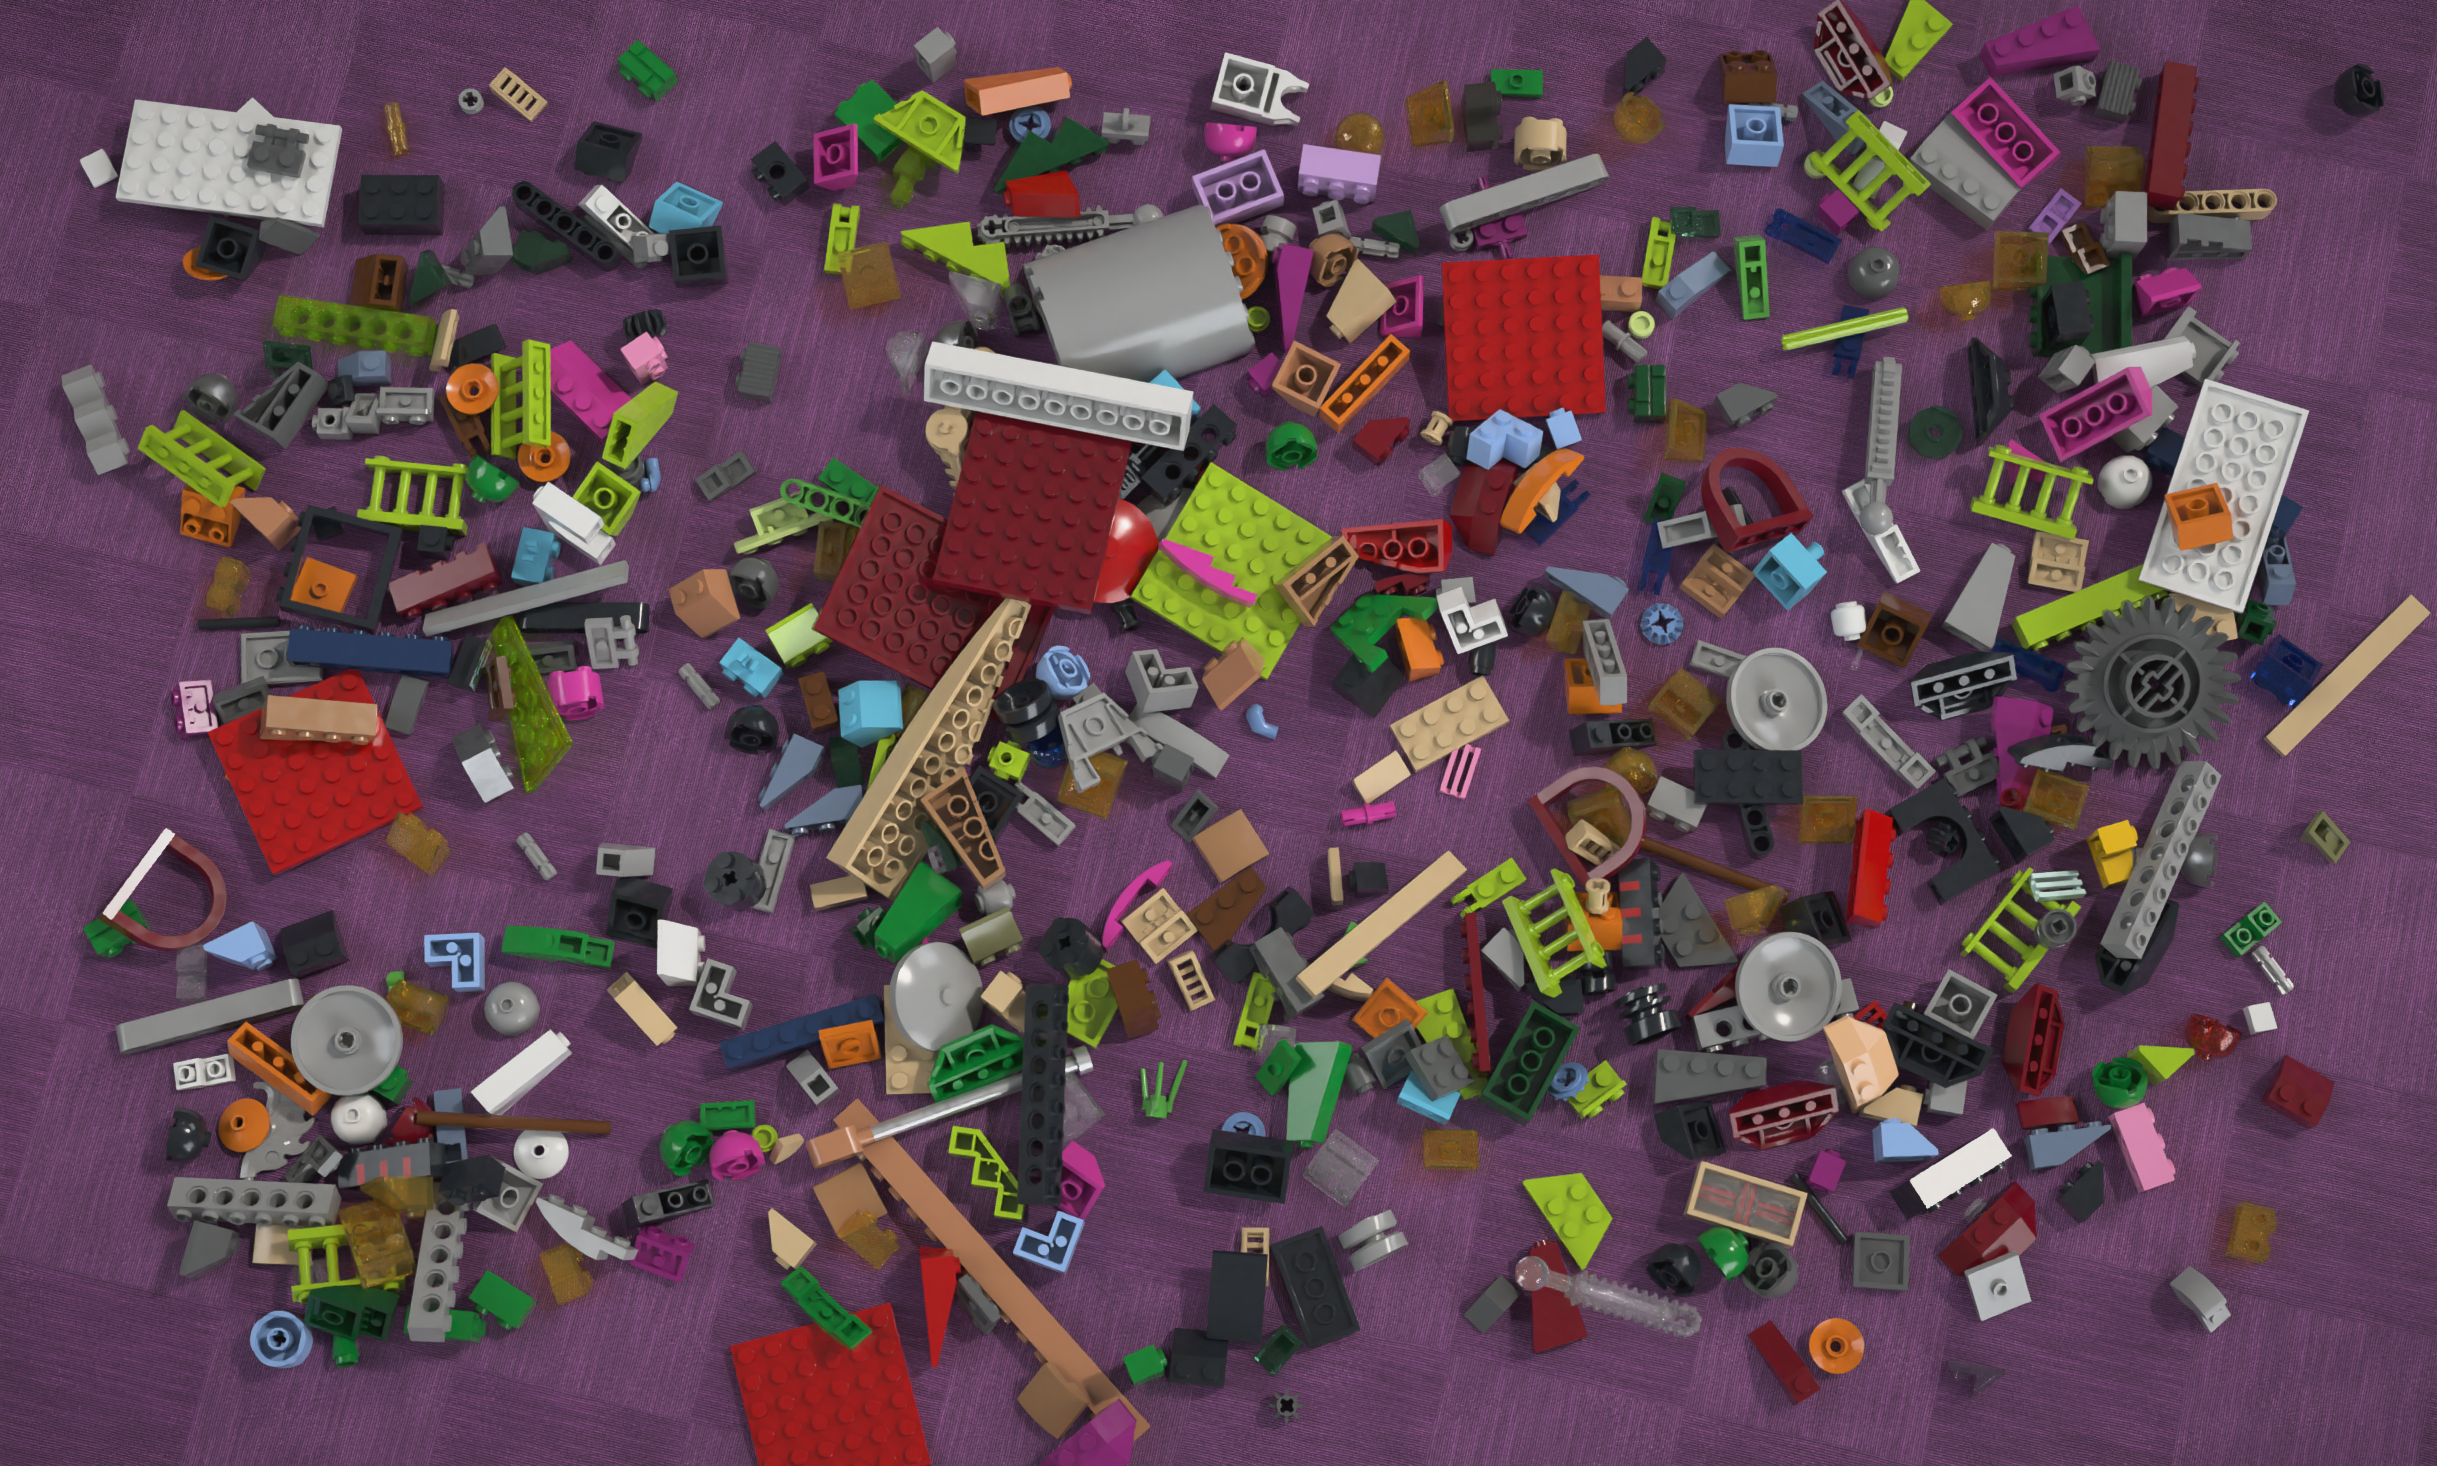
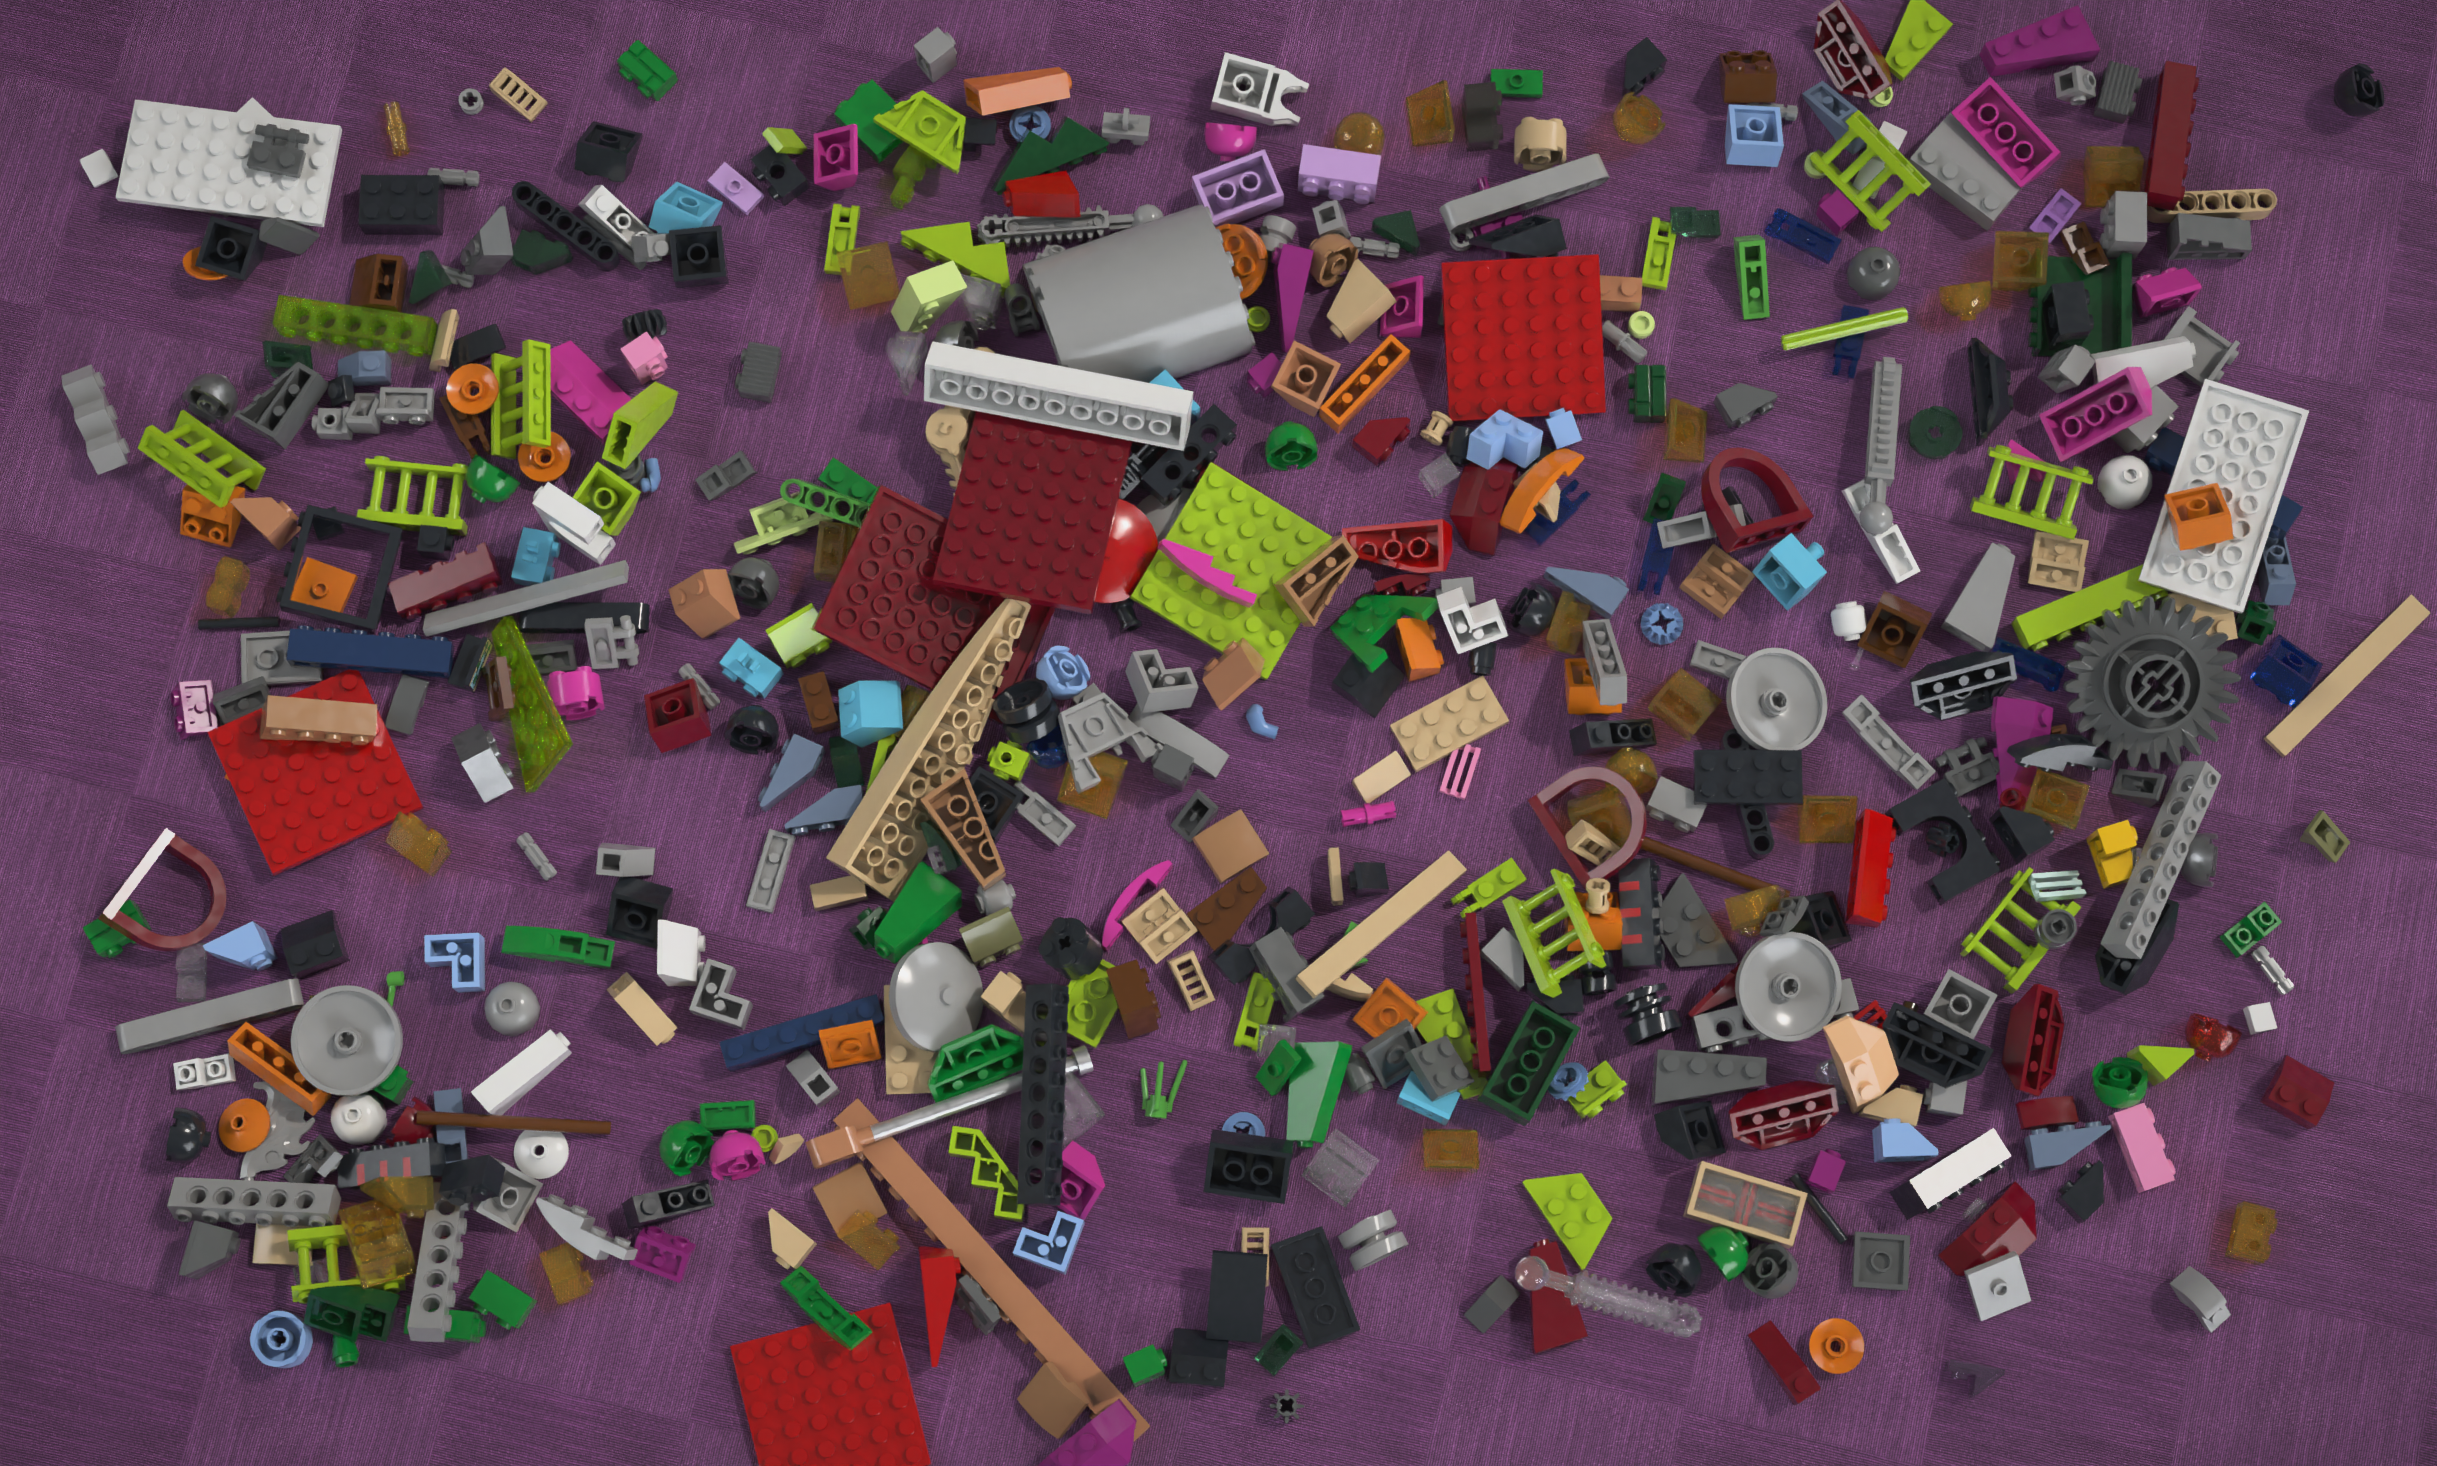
(418, 1006): clear yellow brick -> none
(456, 177): none -> light grey axle
(677, 715): none -> dark red slope
(721, 877): black brick -> none
(735, 188): none -> lavender plate
(784, 141): none -> lime tile
(927, 297): none -> yellowish green wedge
(1529, 236): none -> black slope
(1691, 284): sand blue slope -> none
(1786, 917): none -> dark grey slope
(2139, 786): none -> dark grey slope

